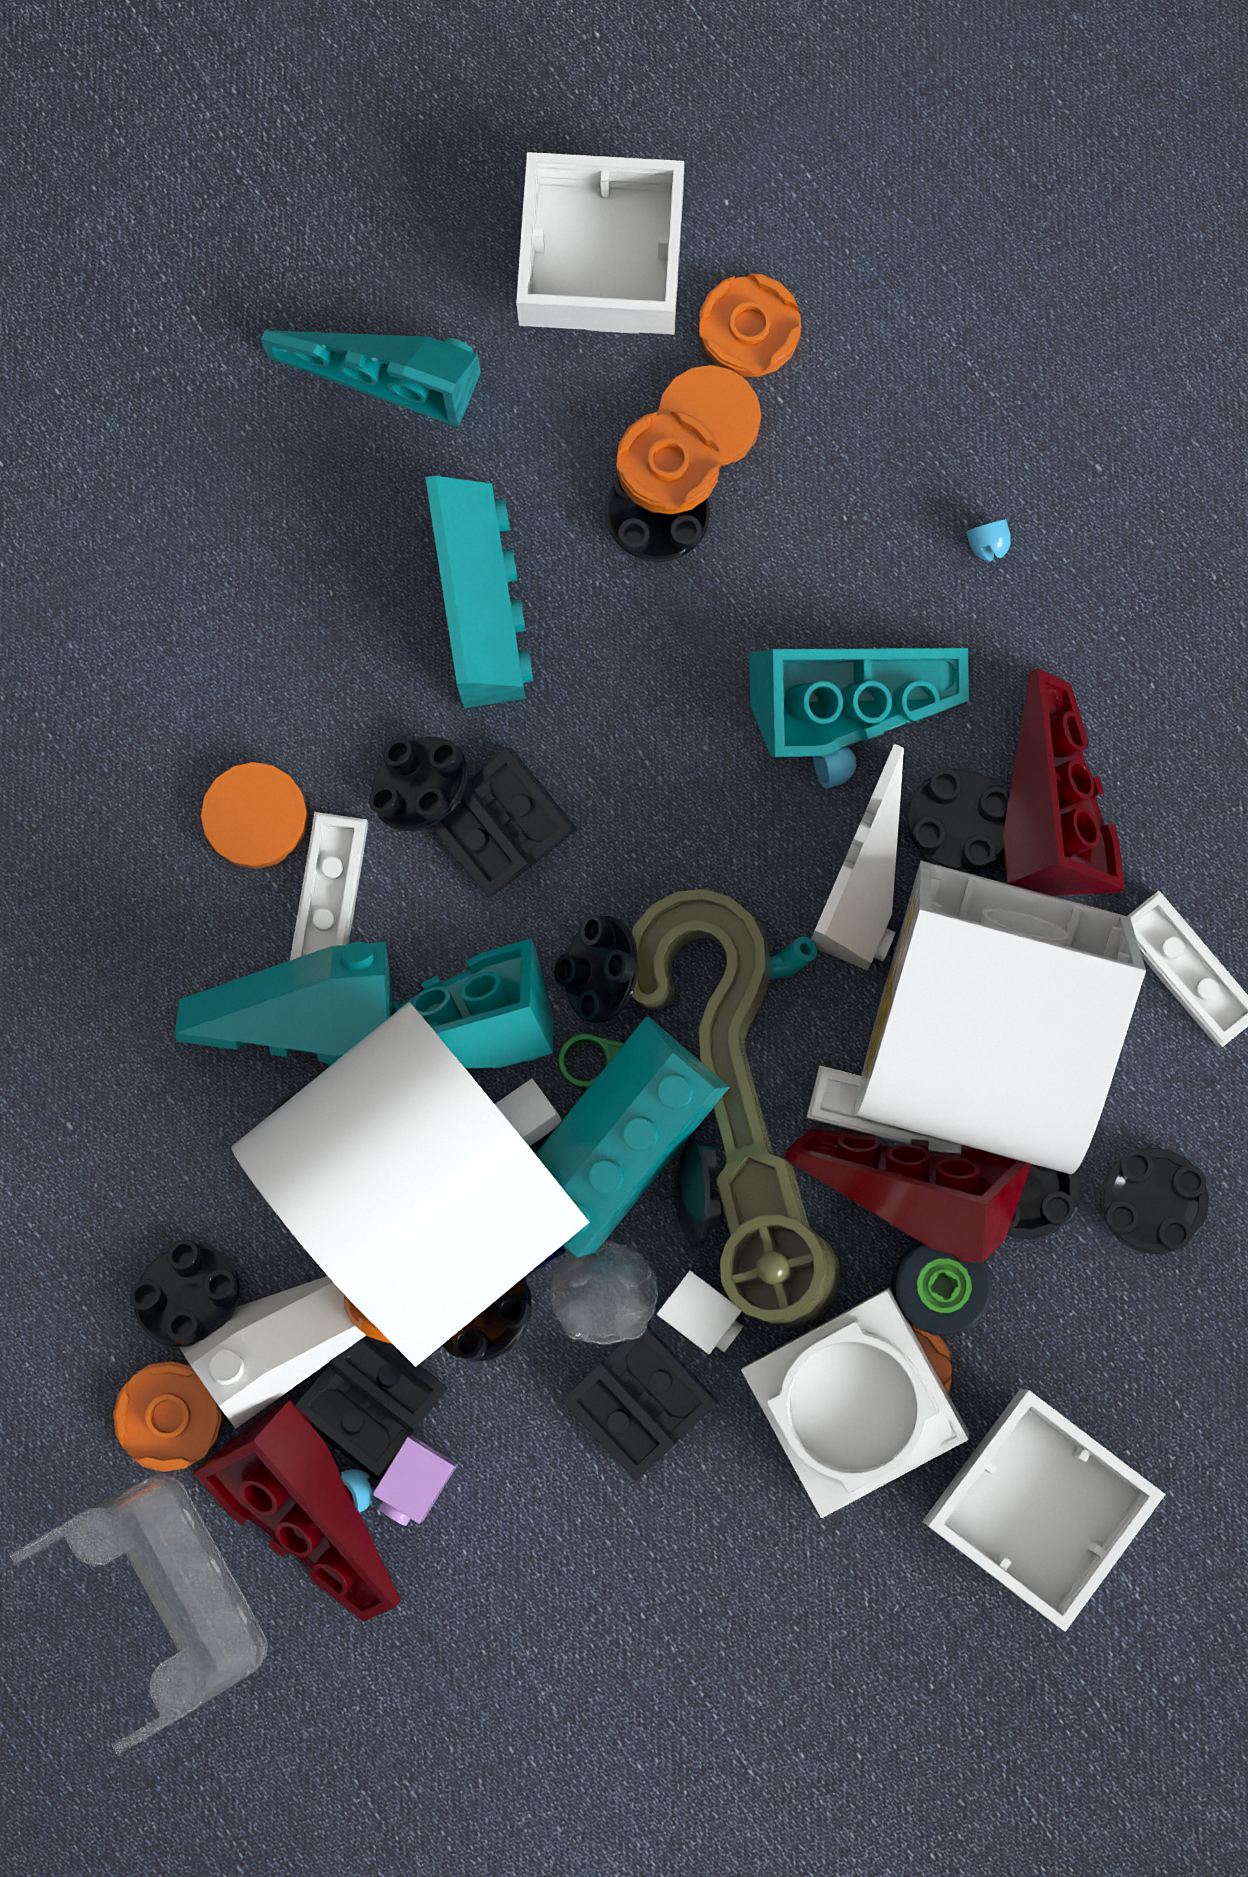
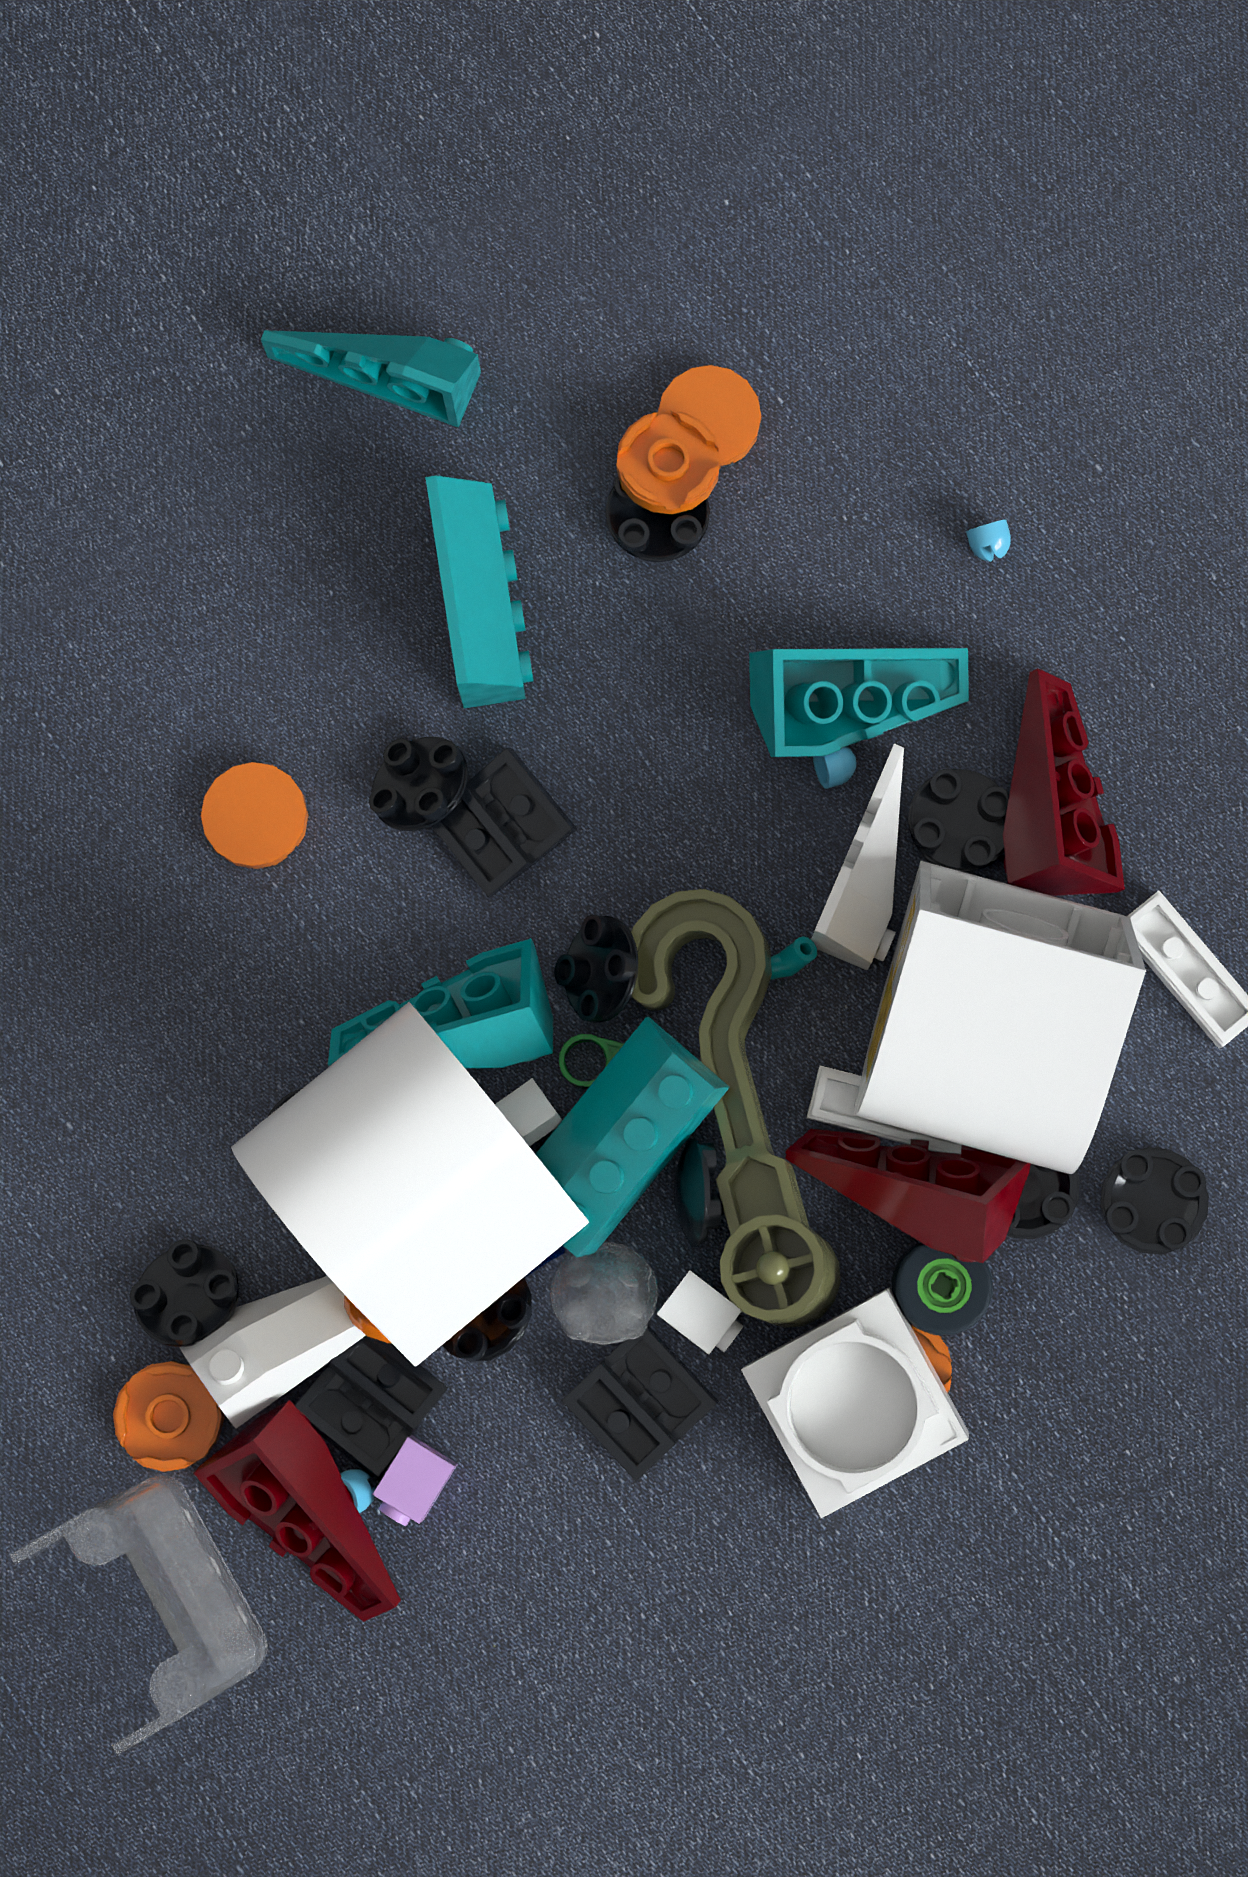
(305, 1005): teal wedge -> none
(329, 883): white tile -> none
(600, 243): white container -> none
(750, 325): orange tile -> none
(1043, 1508): white container -> none

